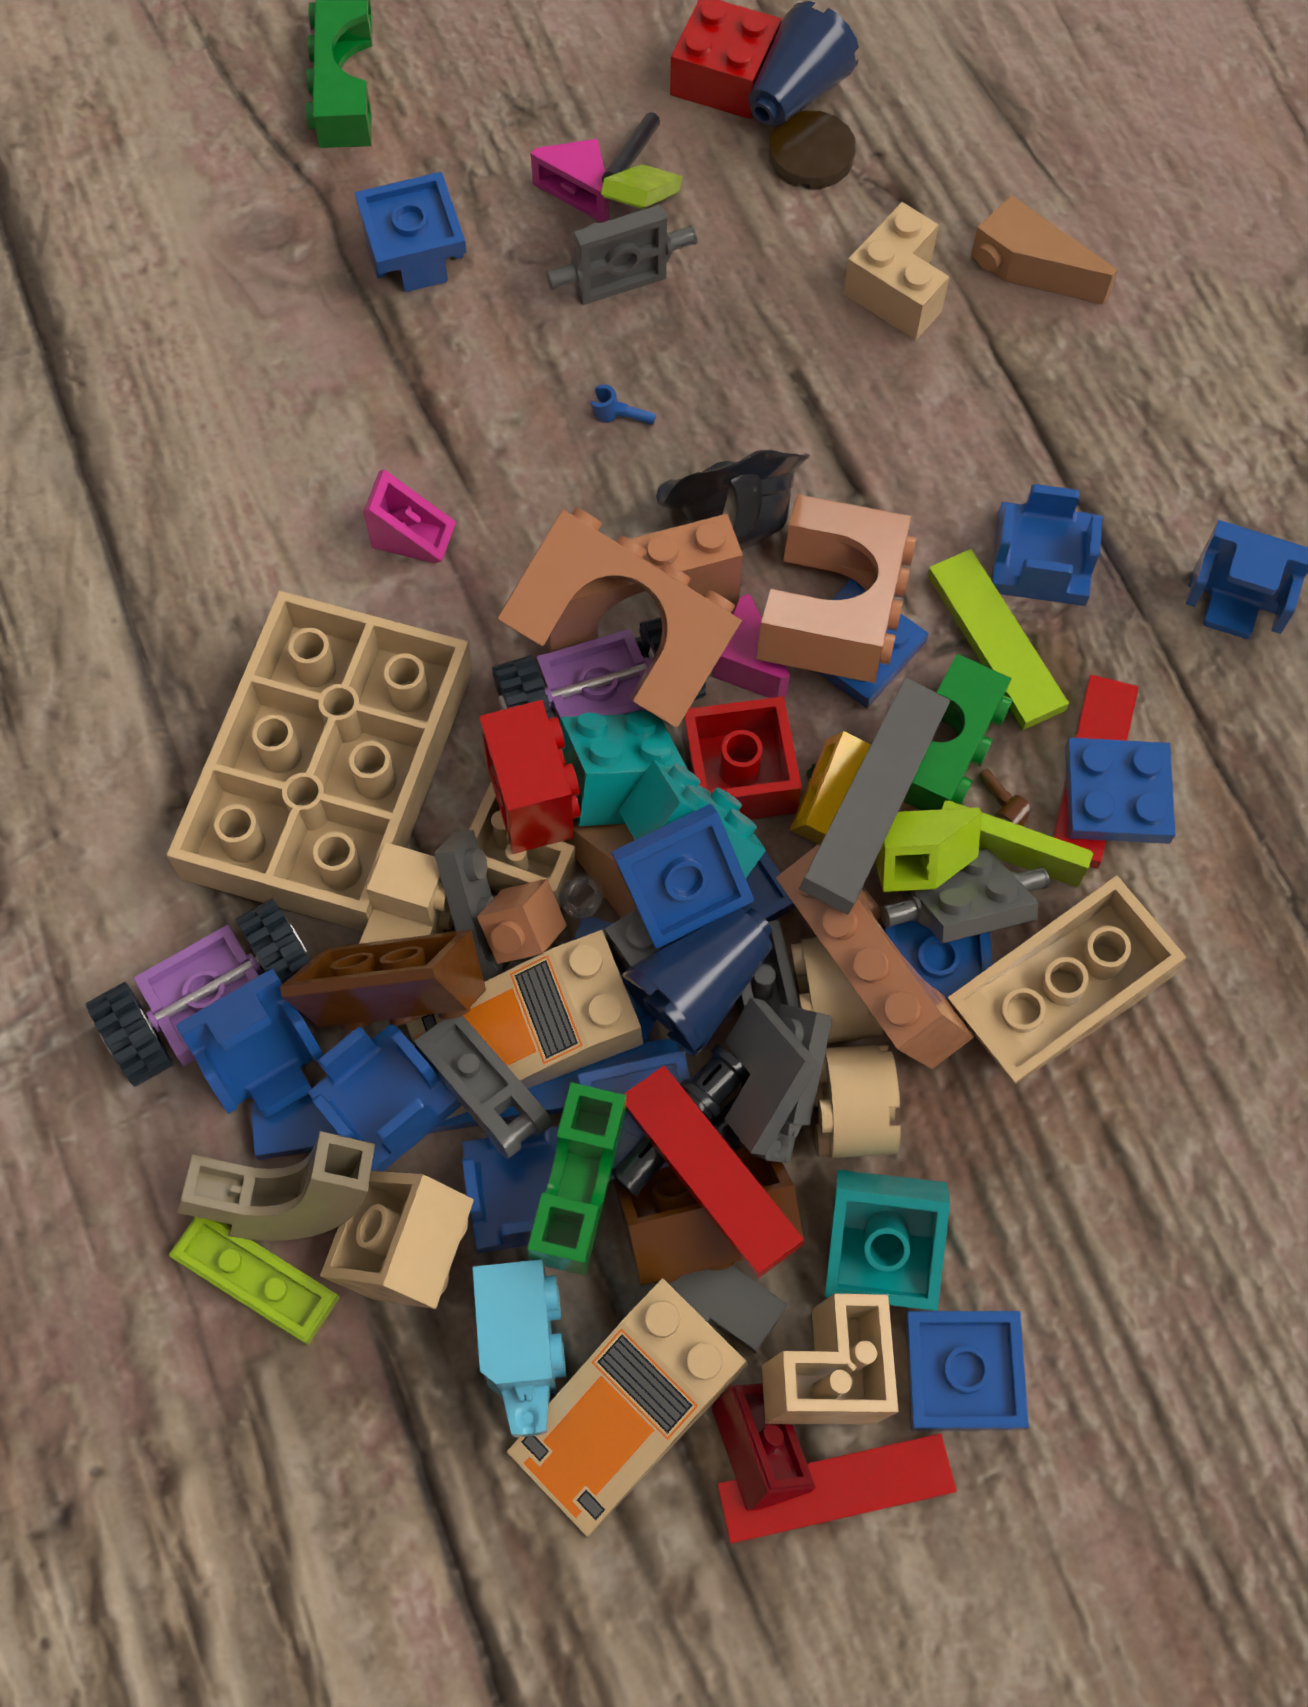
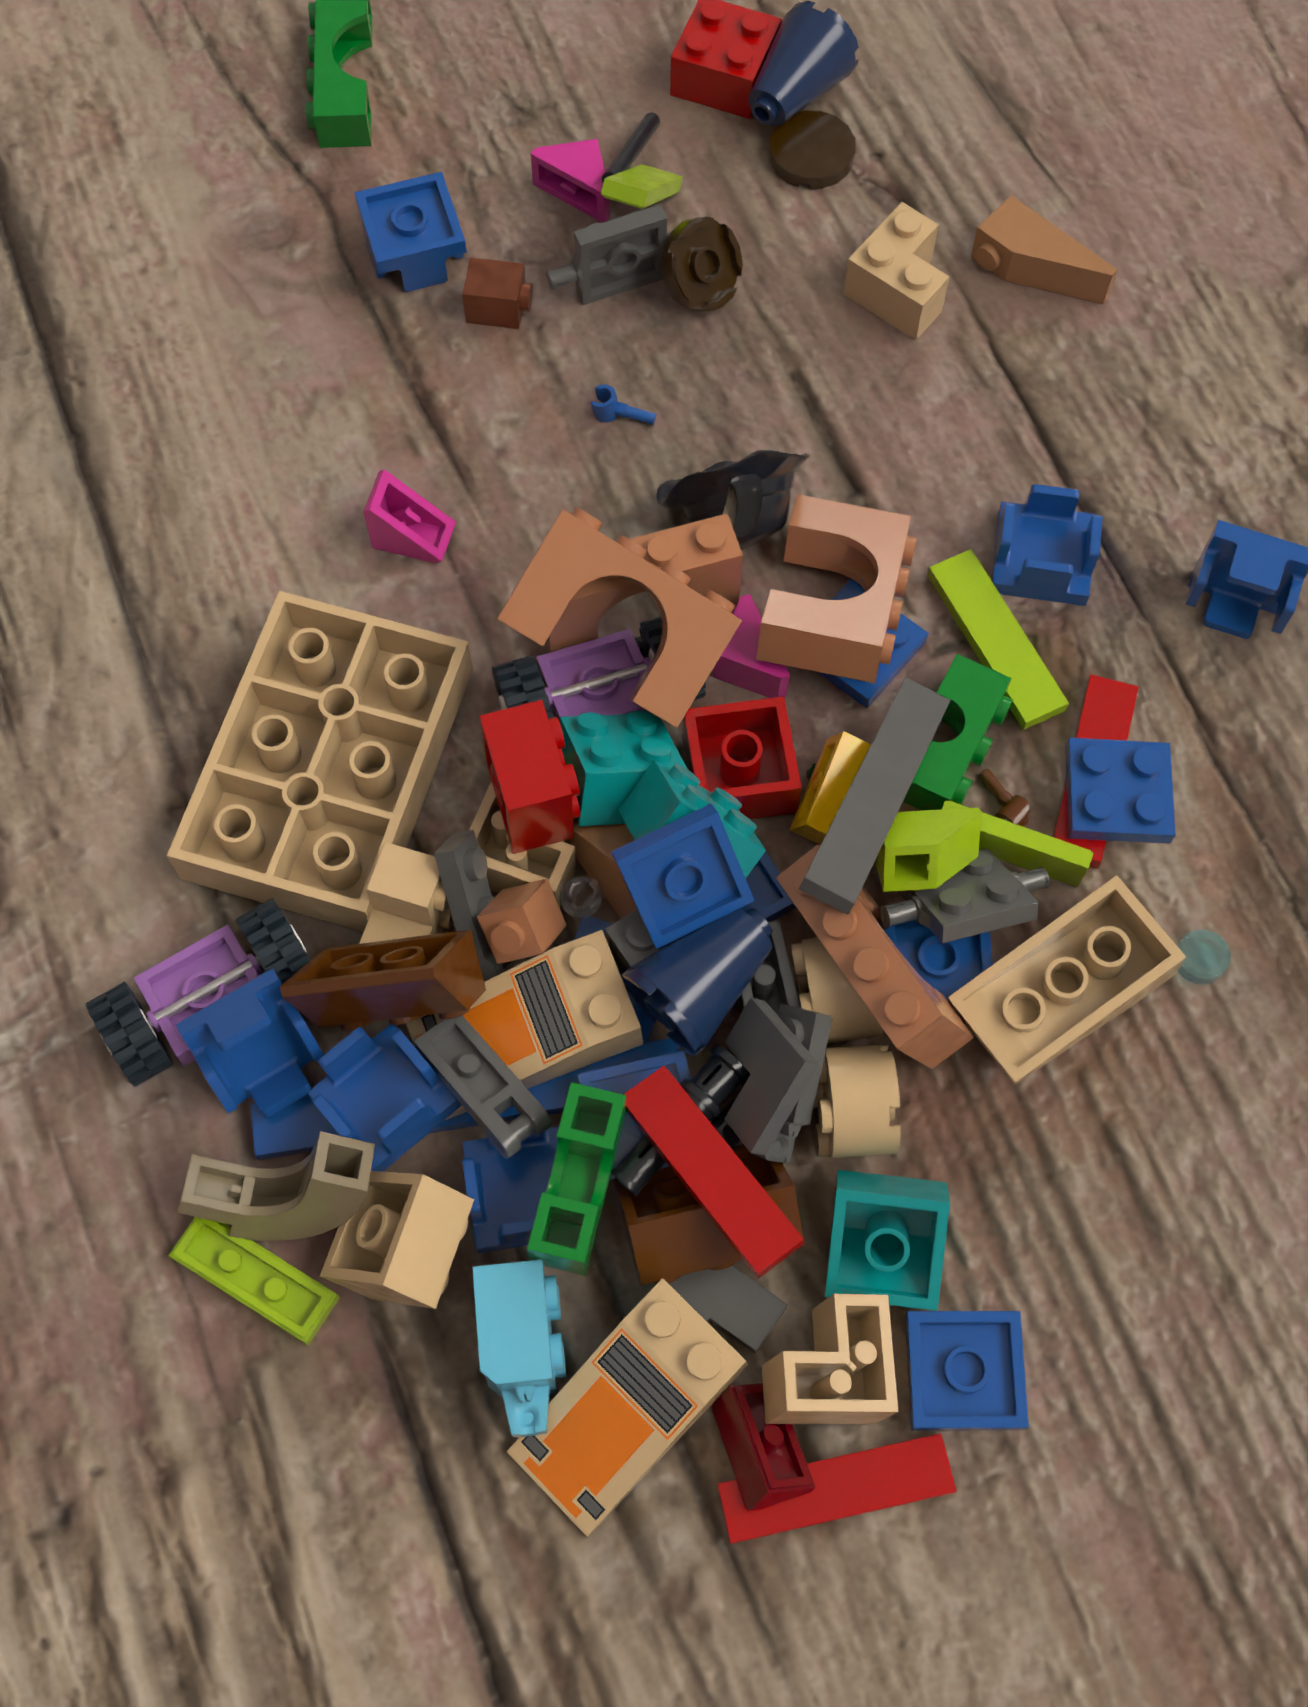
(496, 293): none -> copper brick
(702, 264): none -> dark brown tile
(1205, 957): none -> clear light blue tile

